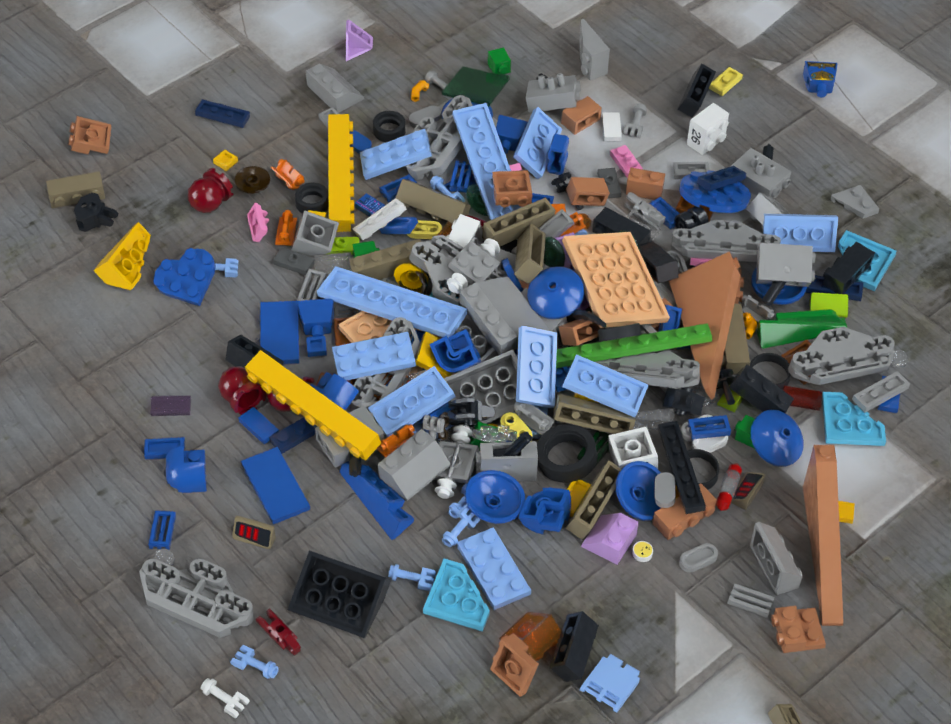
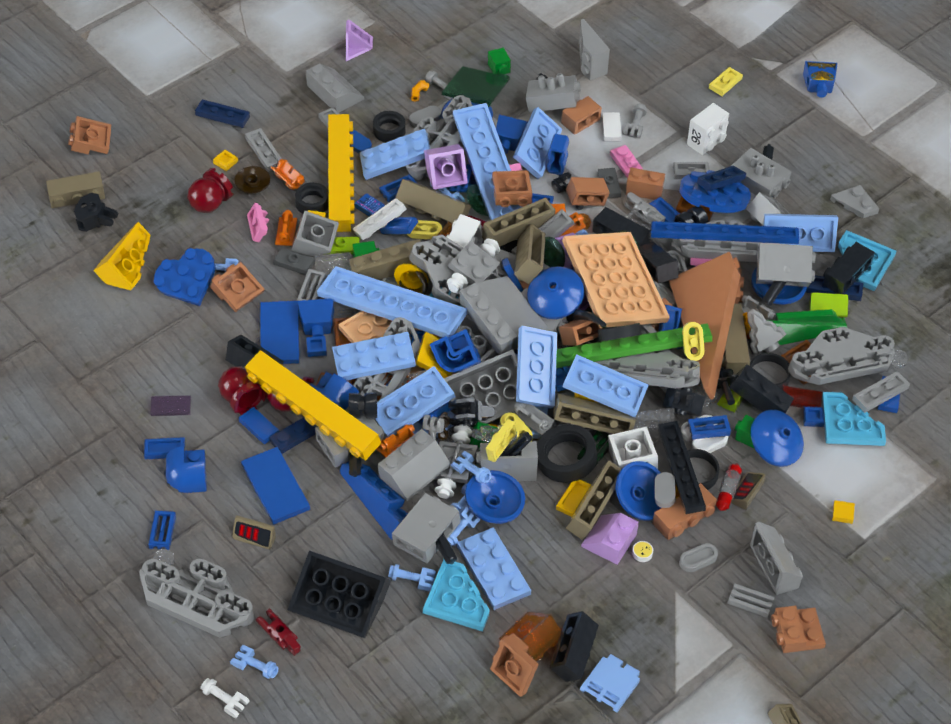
(236, 286): none -> nougat plate
(263, 148): none -> light grey plate
(370, 405): none -> black wheel
(427, 529): none -> light grey piece
(446, 166): none -> lavender slope
(482, 474): none -> light blue hinge
(501, 440): none -> light yellow plate
(546, 510): blue brick -> none
(694, 340): none -> light yellow plate
(696, 90): black brick -> none
(725, 232): none -> blue tile
(763, 333): none -> light grey rock
(813, 416): none -> blue tile
(822, 514): nougat slope -> none

